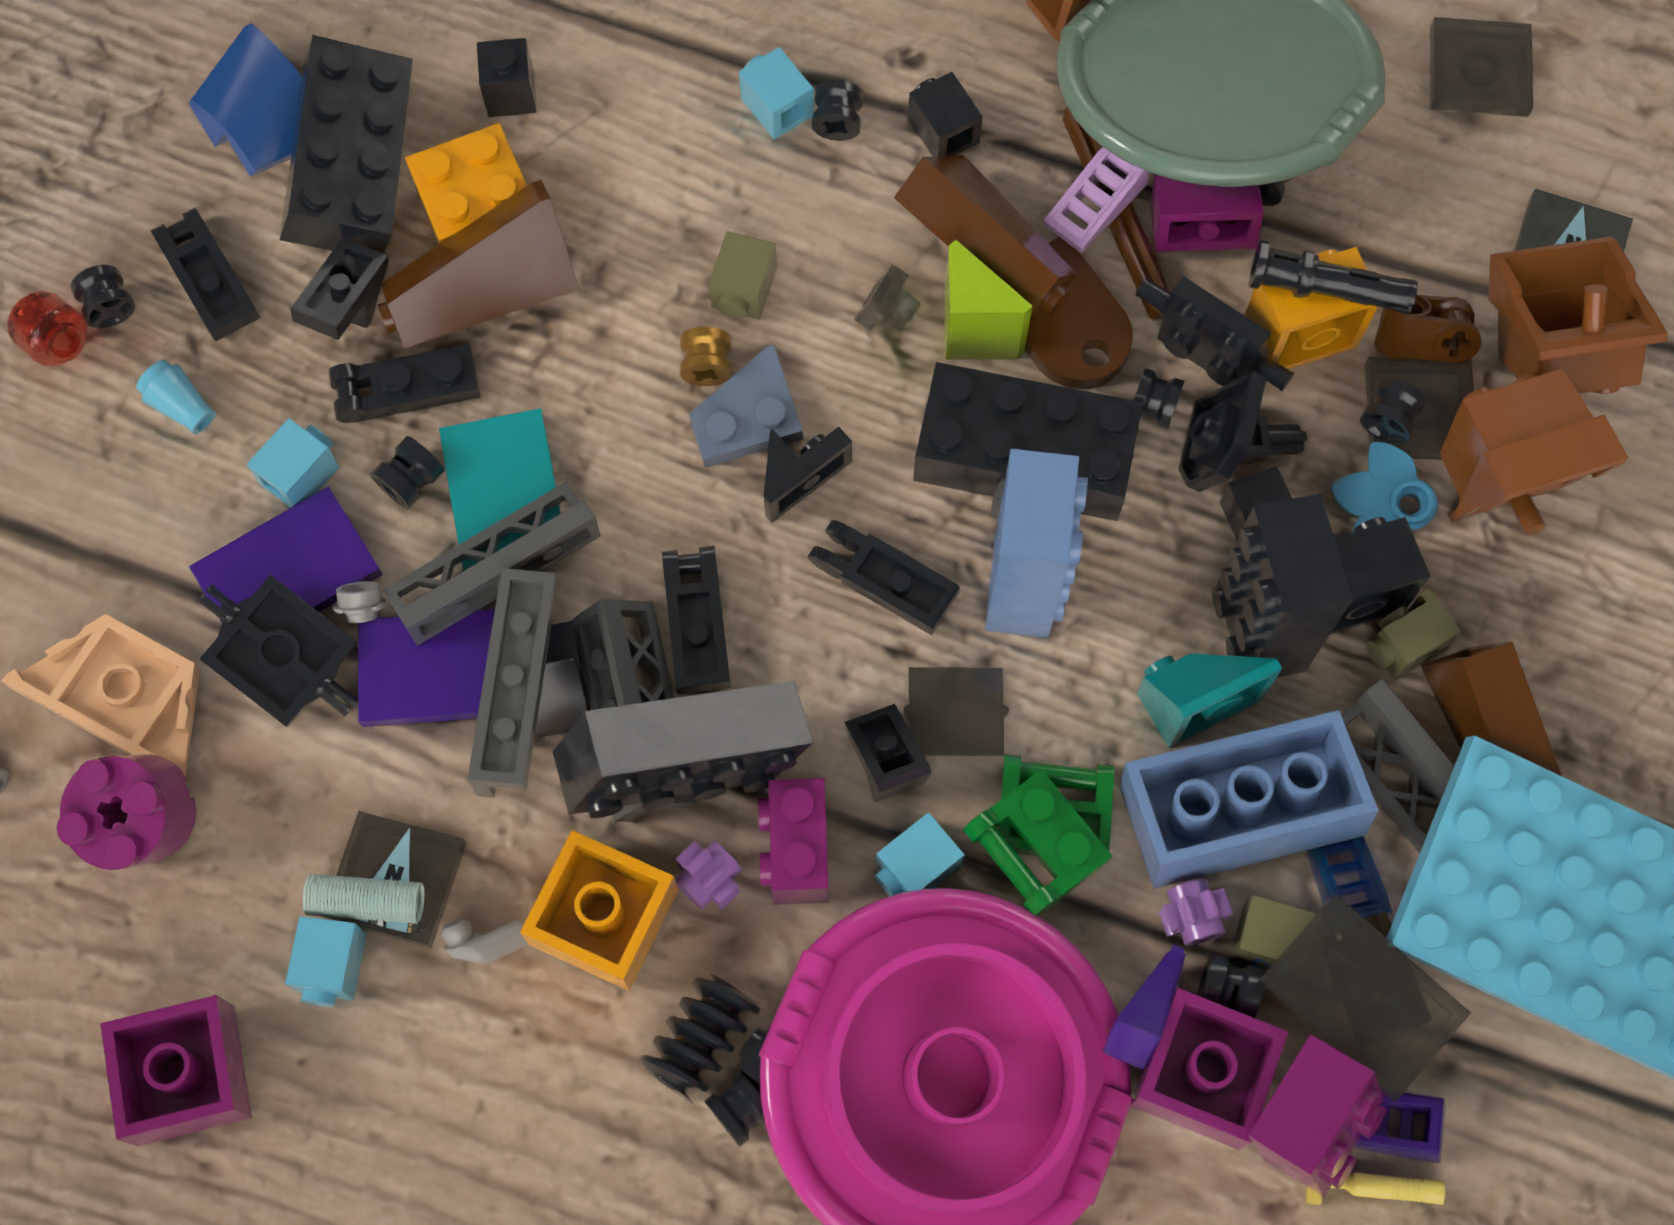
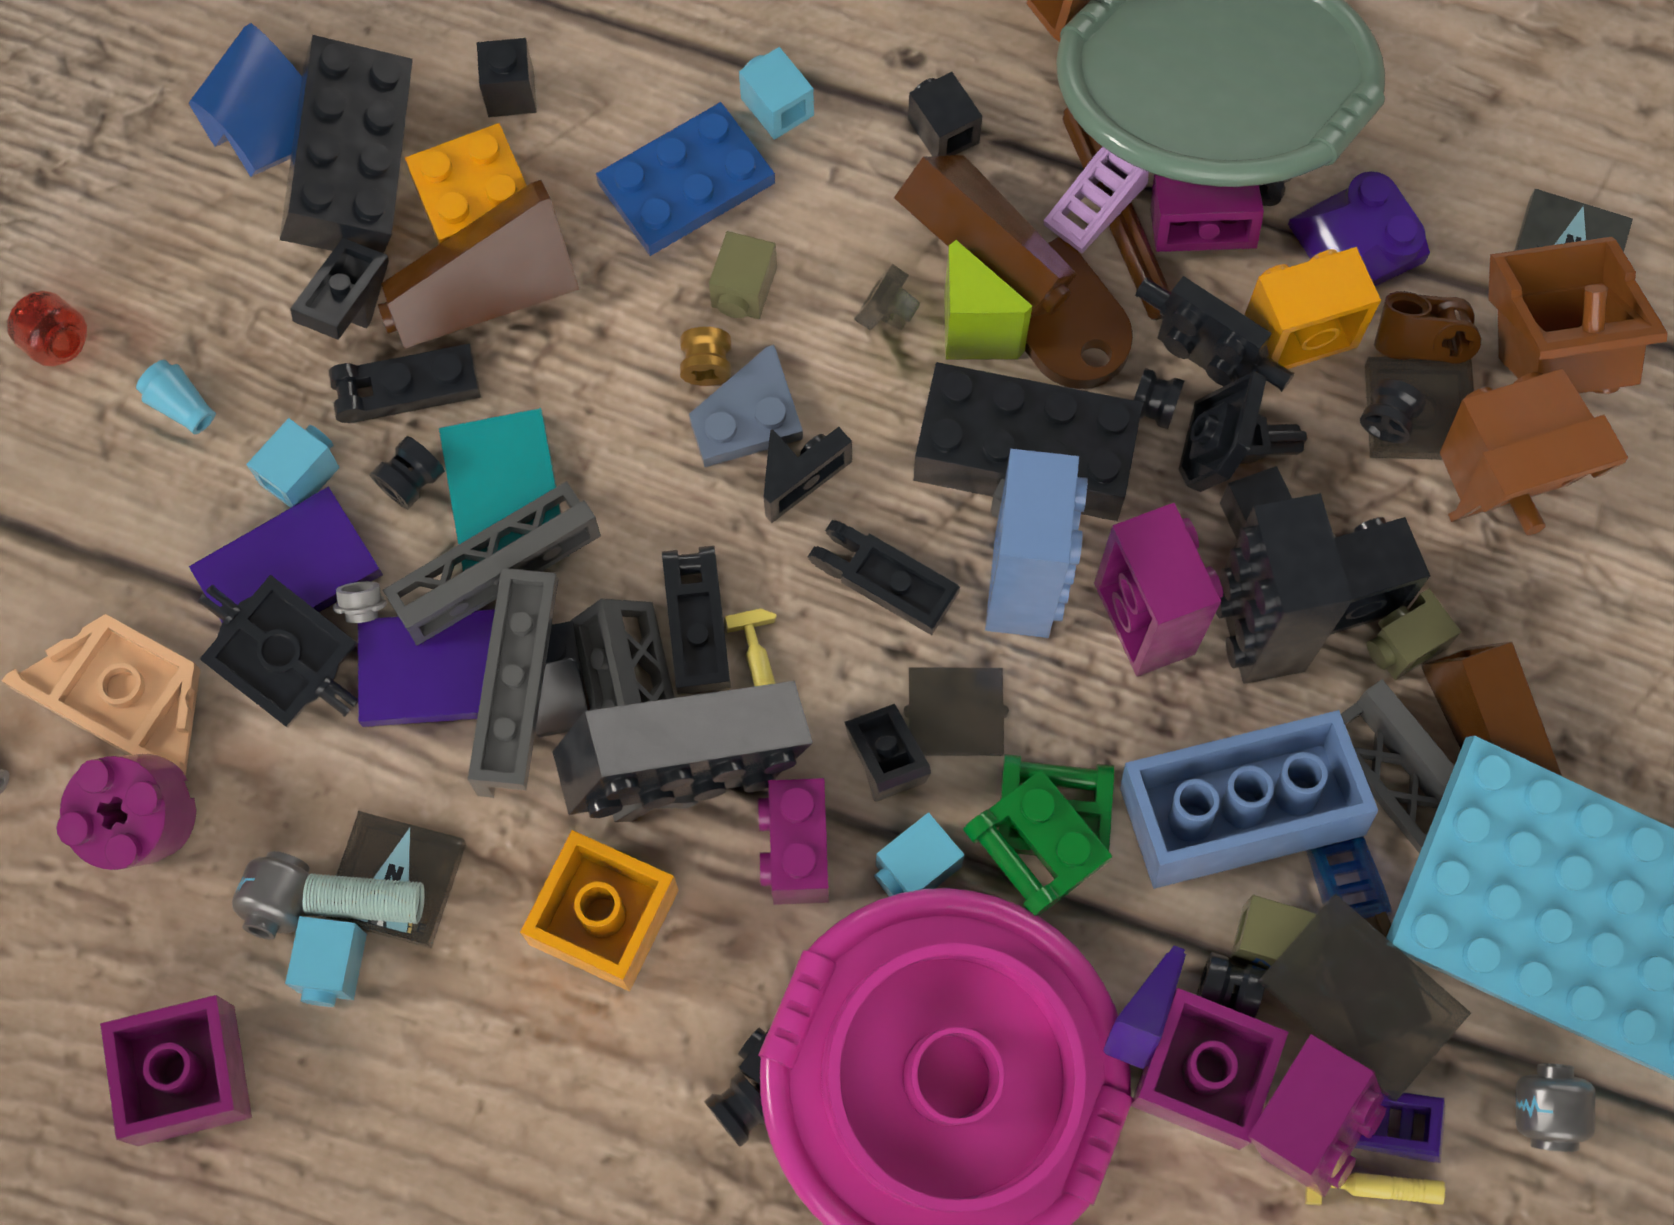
(102, 296): black wheel -> none
(206, 275): black plate -> none
(271, 894): none -> flat silver head
(481, 948): light grey arm -> none
(685, 178): none -> blue plate
(698, 1035): black piece -> none
(708, 875): medium lavender gear -> none
(756, 654): none -> light yellow piece
(837, 110): black wheel -> none
(1157, 588): none -> magenta brick
(1195, 912): medium lavender gear -> none
(1202, 691): teal slope -> none
(1308, 275): black pin -> none
(1368, 217): none -> dark purple slope
(1380, 490): dark azure plate -> none
(1481, 67): clear smoke tile -> none
(1555, 1108): none -> flat silver head

